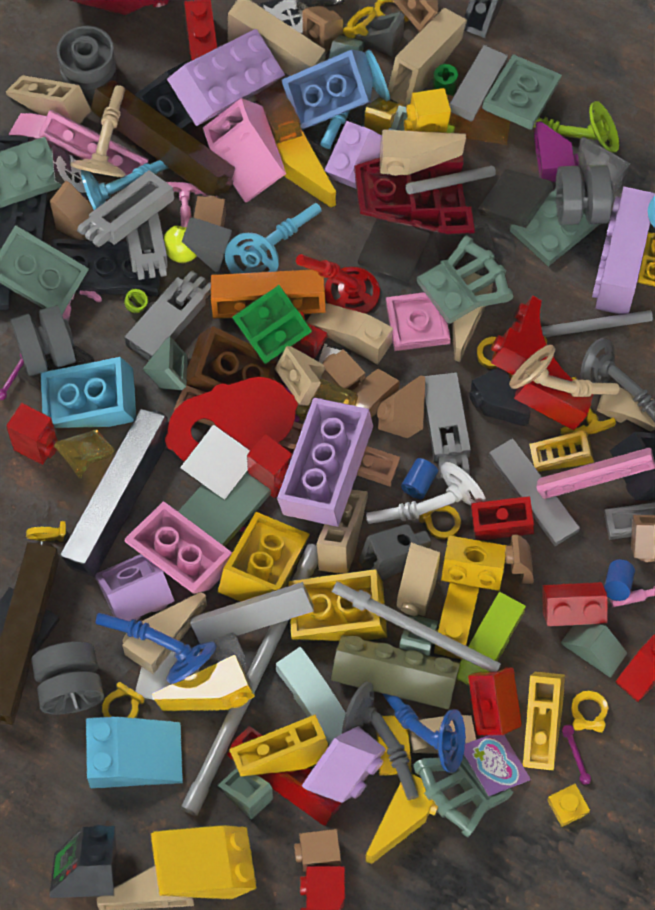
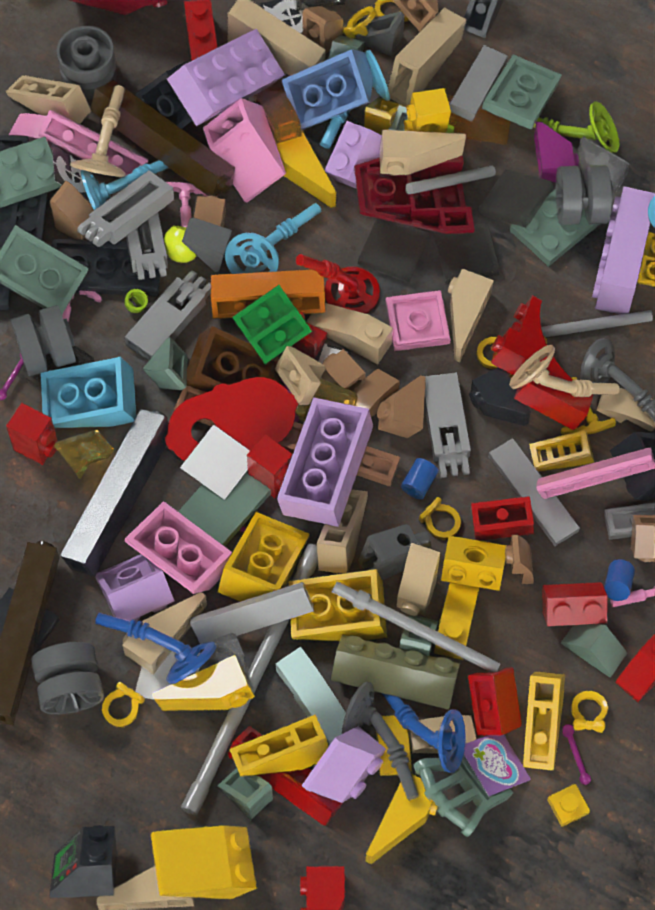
(47, 533): yellow piece -> none
(133, 752): medium azure slope -> none
(318, 849): medium nougat brick -> none
(445, 77): green piece -> none
(450, 292): sand green plate -> none
(458, 490): white dish -> none
(493, 633): lime slope -> none

